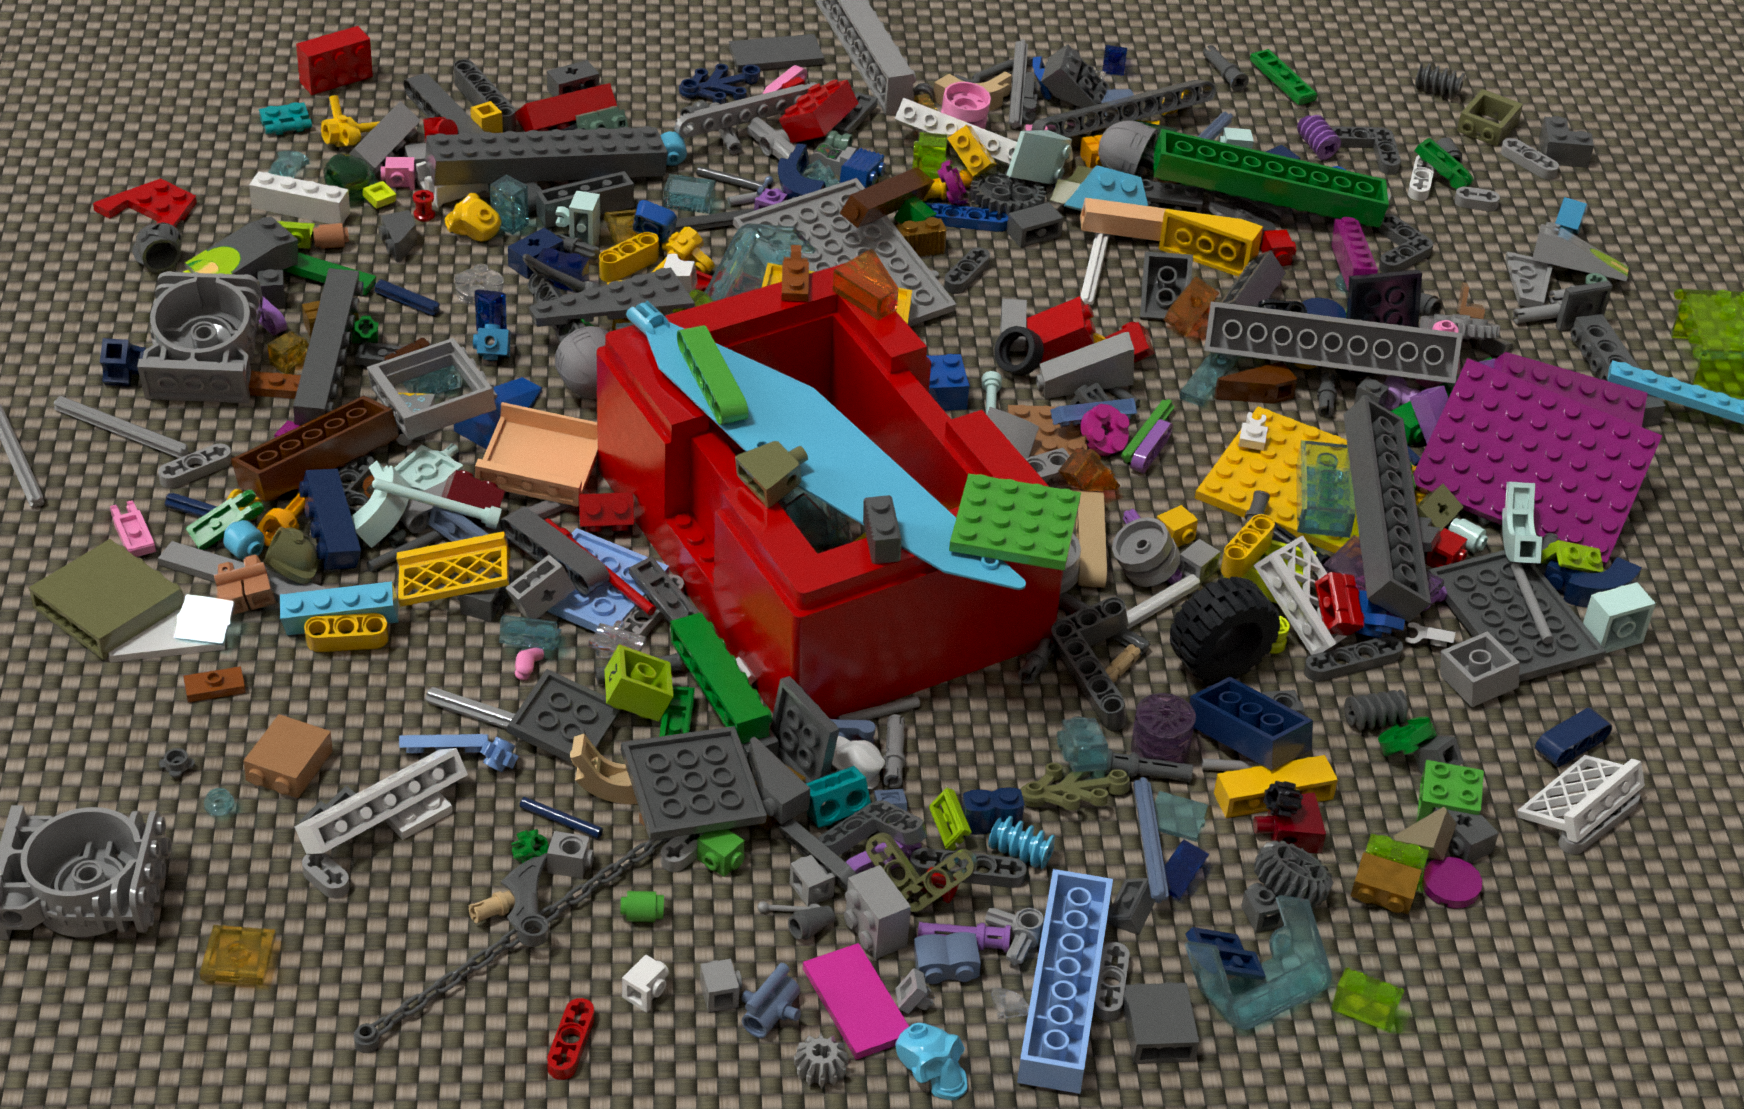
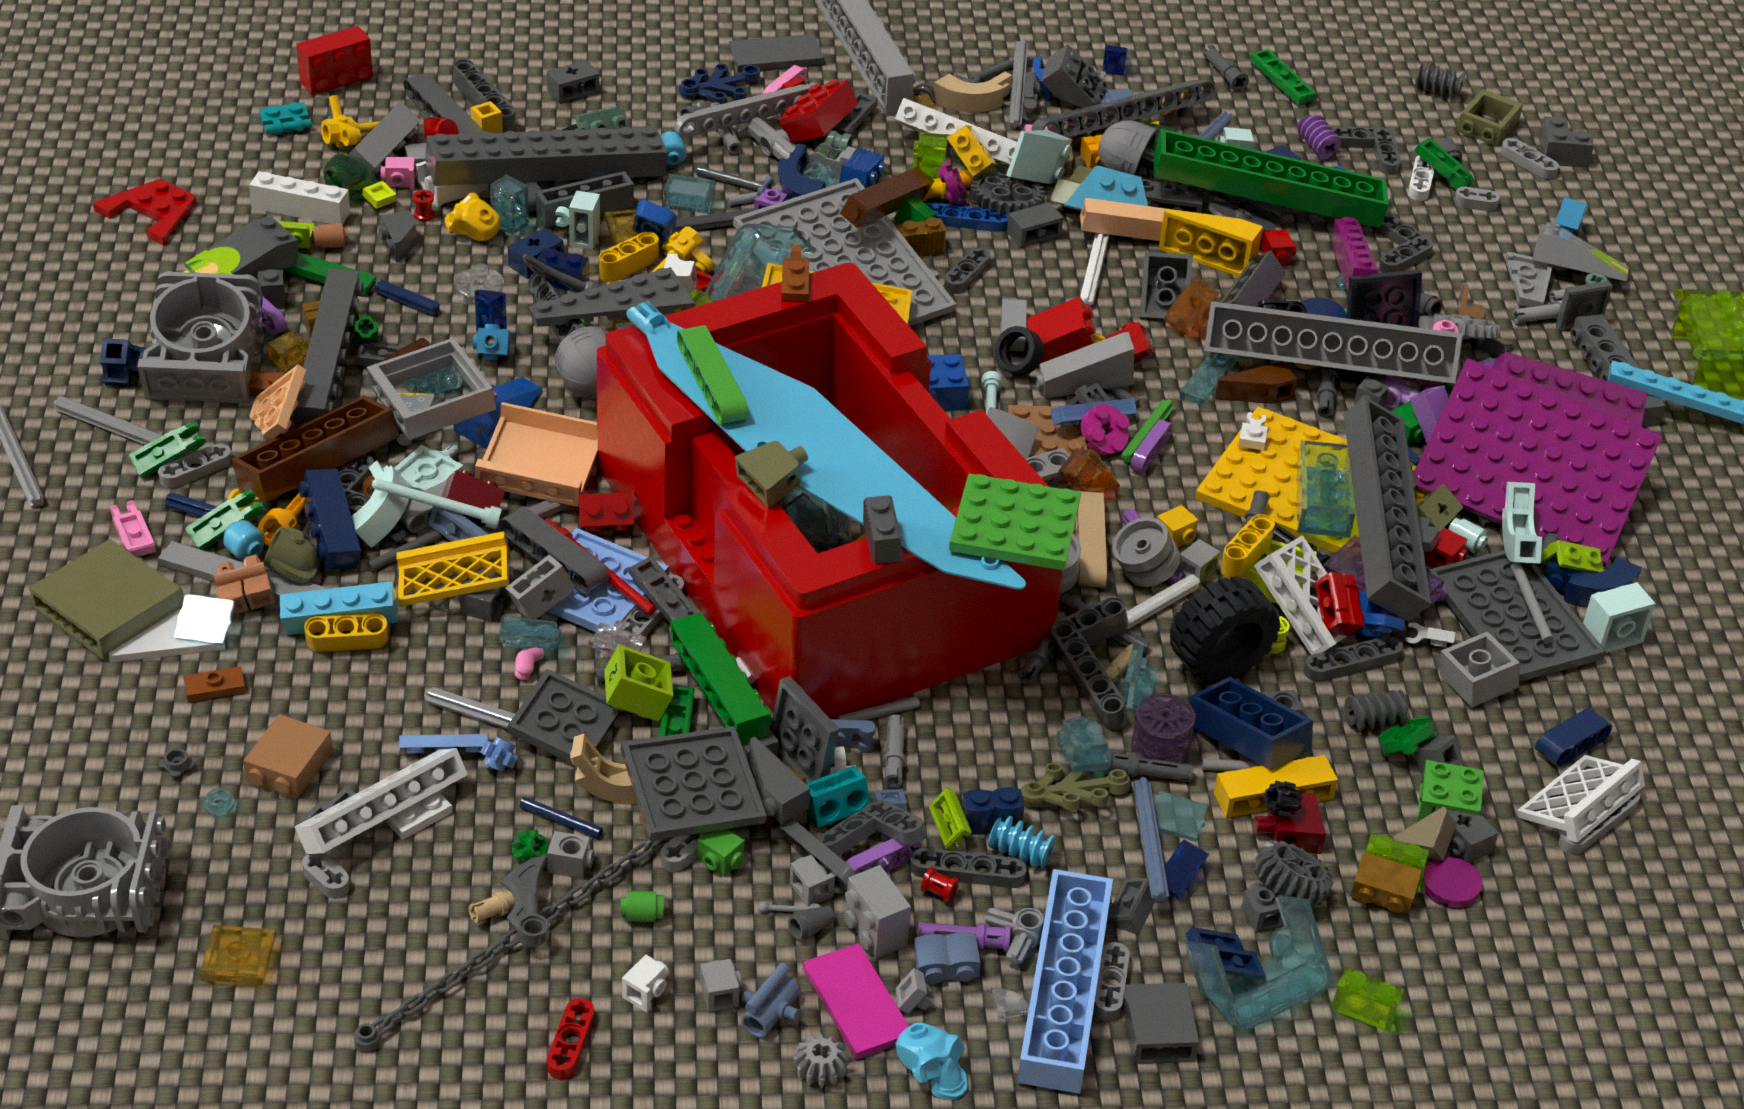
(158, 246): dark grey helmet -> none
(167, 449): none -> hinge
(277, 402): none -> light nougat plate
(286, 158): clear light blue piece -> none
(561, 109): red slope -> none
(579, 247): dark grey axle -> none
(861, 755): white piece -> none
(867, 285): clear orange slope -> none
(912, 880): olive beam -> none
(967, 103): bright pink wheel -> none
(1139, 678): none -> clear light blue bracket

